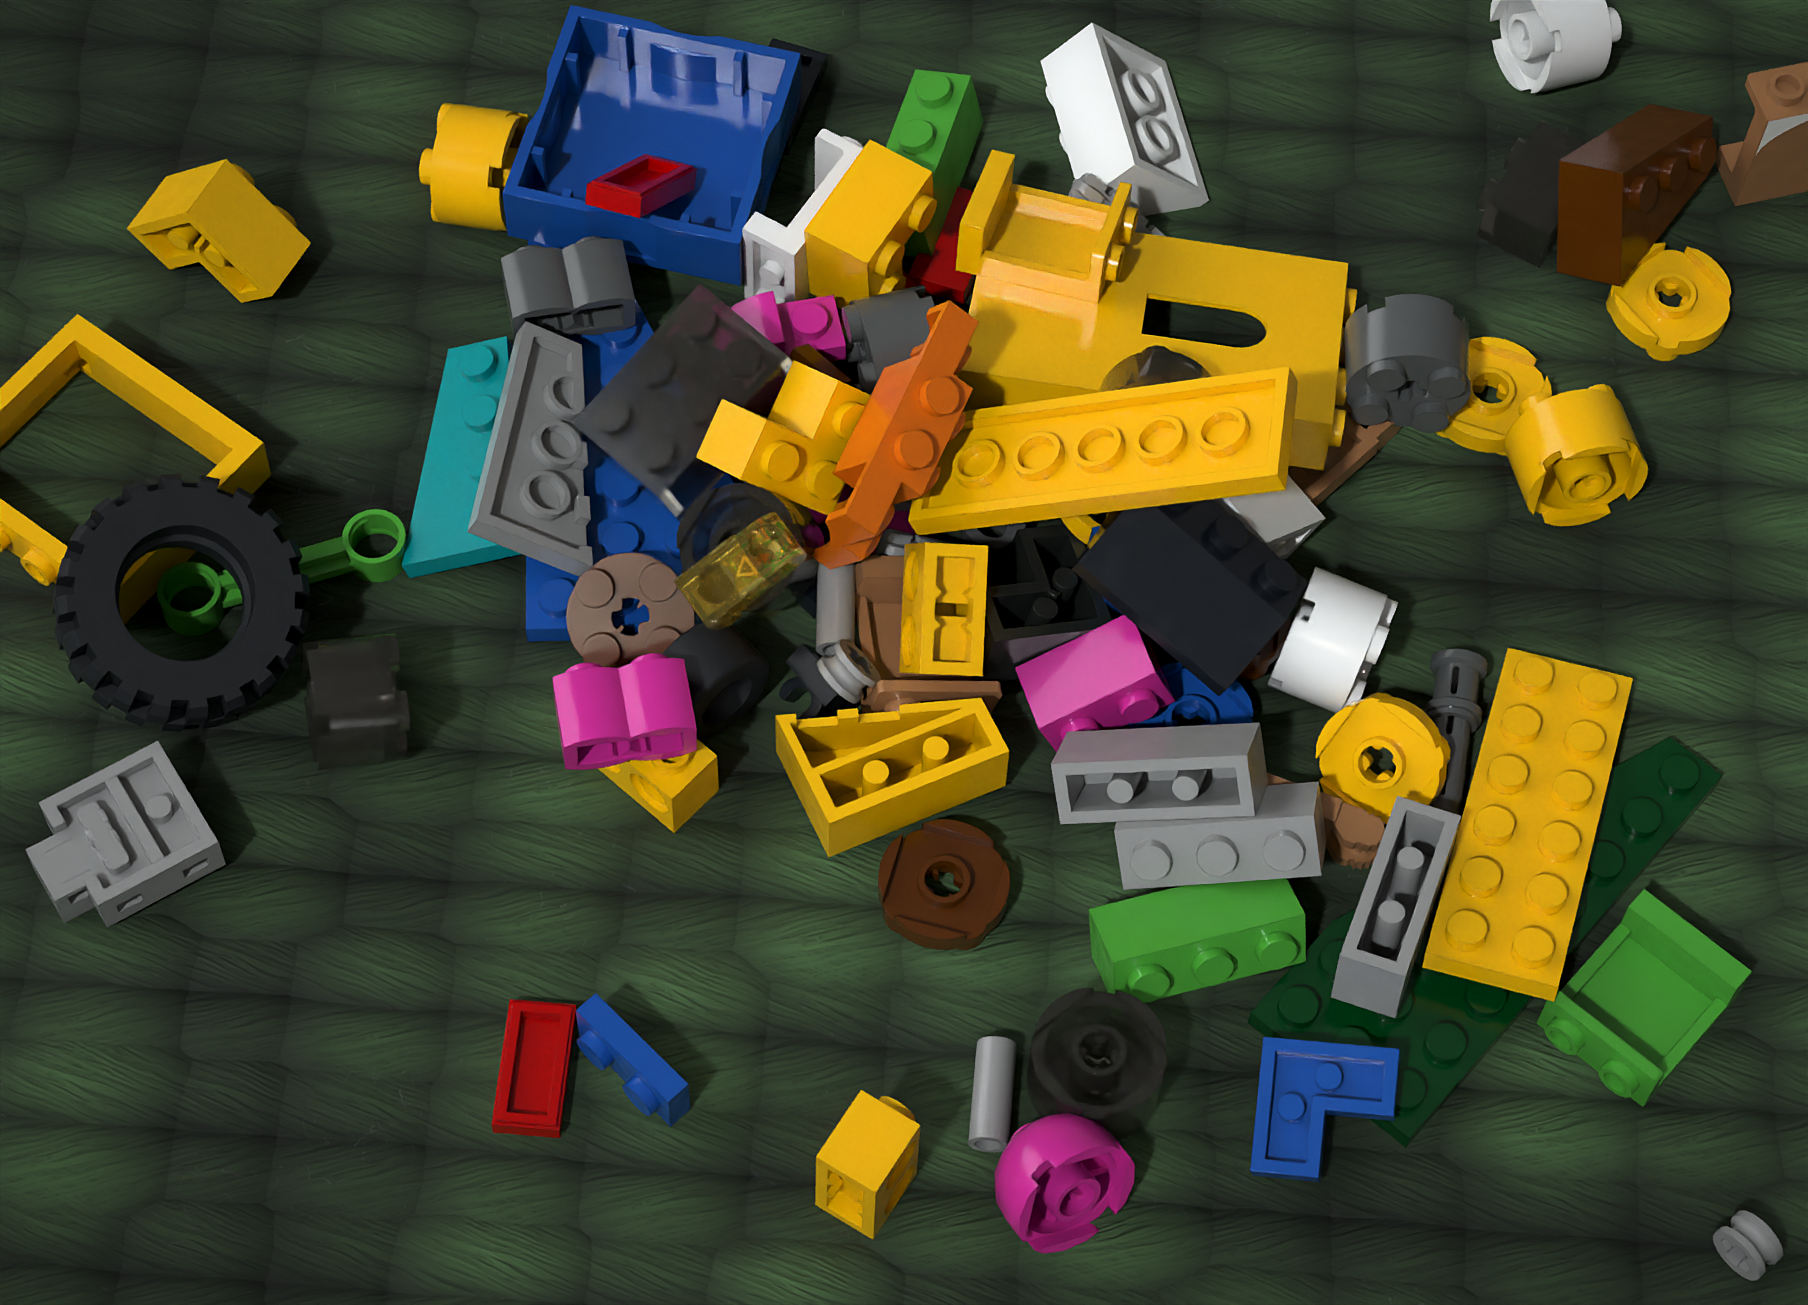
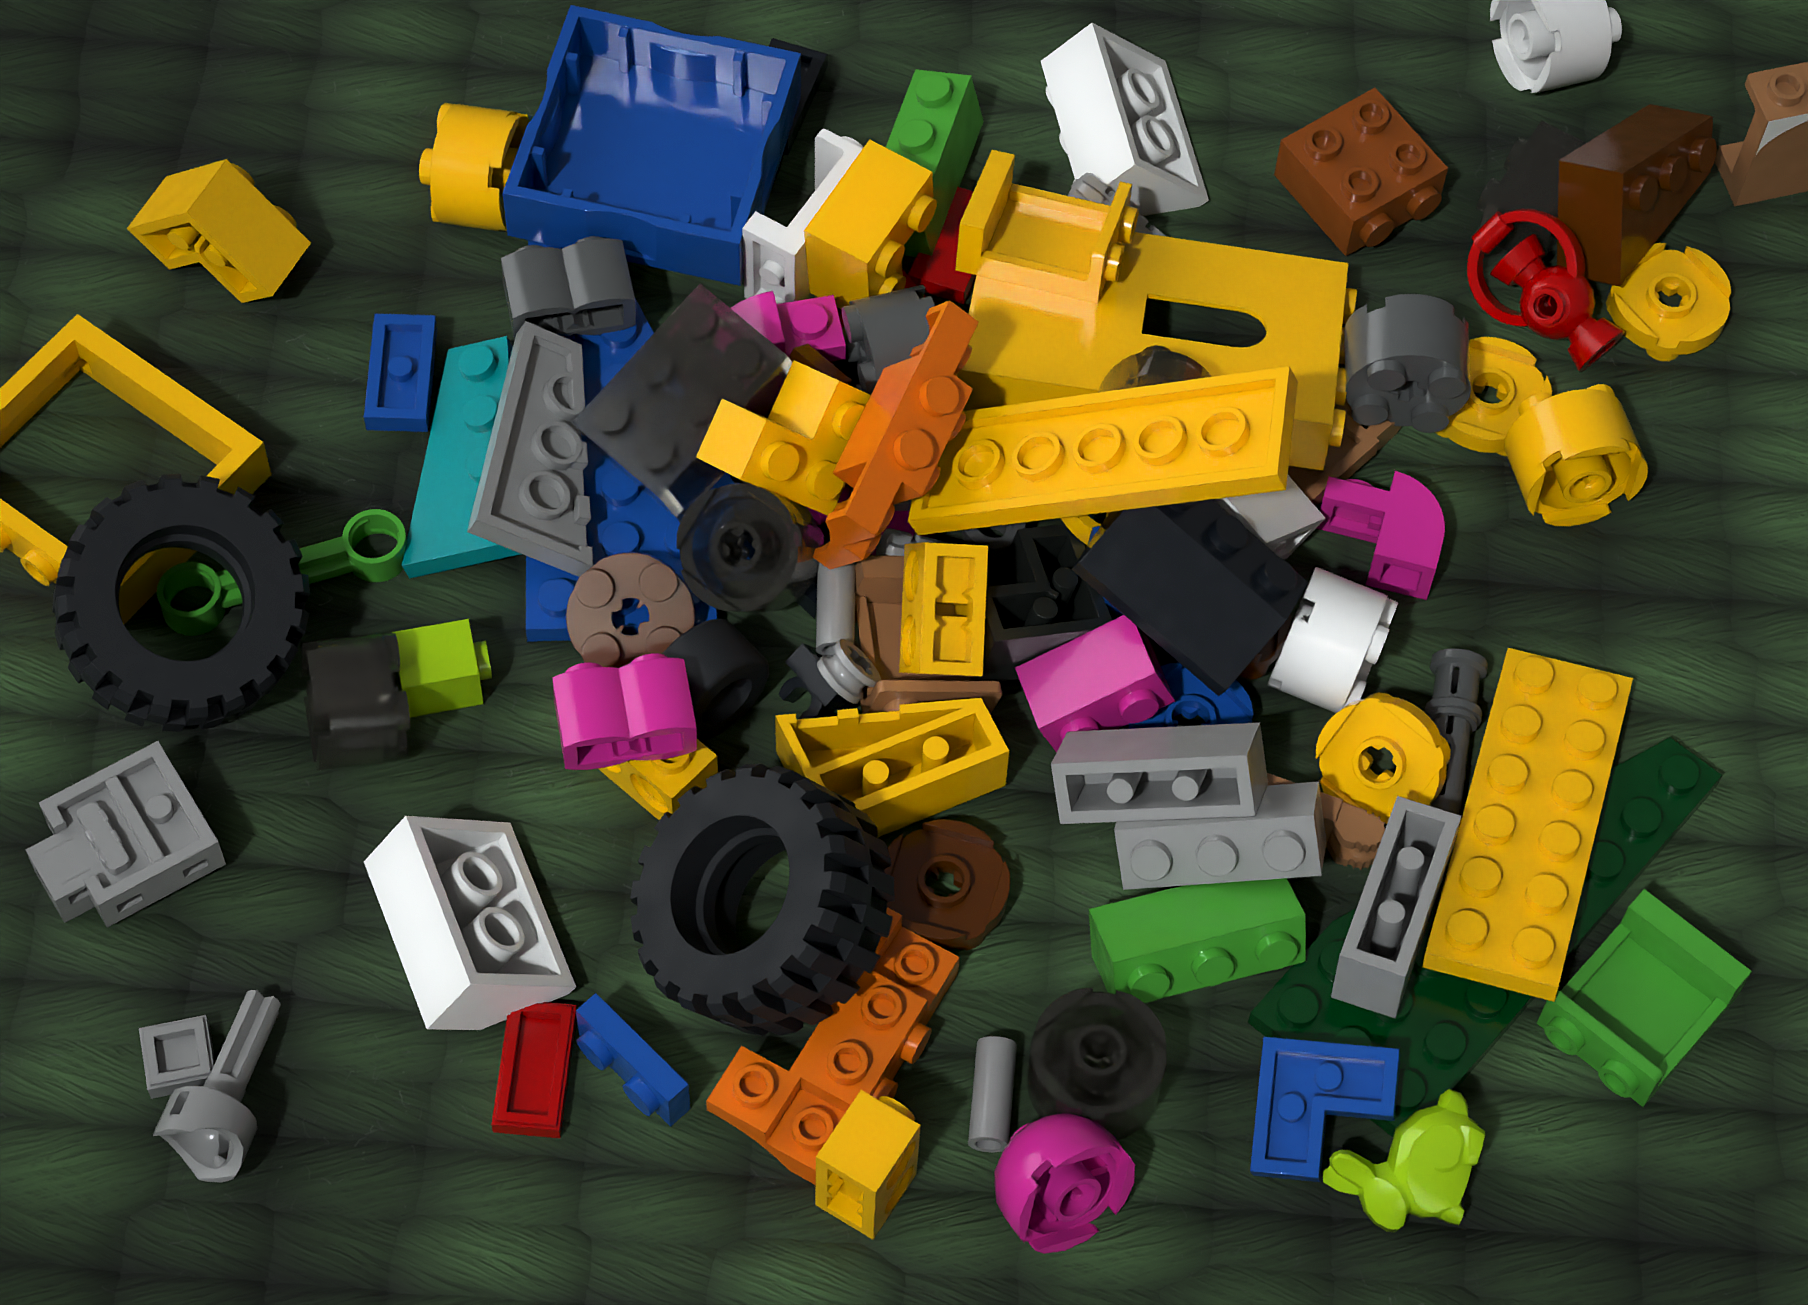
(176, 1054): none -> light grey tile
(209, 1120): none -> light grey piece
(400, 372): none -> blue plate
(442, 667): none -> lime brick
(466, 921): none -> white slope
(641, 185): red tile -> none
(740, 571): clear yellow leg -> none
(825, 924): none -> black tyre
(846, 1053): none -> orange bracket
(1361, 172): none -> dark orange brick
(1401, 522): none -> dark pink brick
(1423, 1170): none -> lime animal
(1554, 299): none -> red piece
(1748, 1245): light grey bush -> none

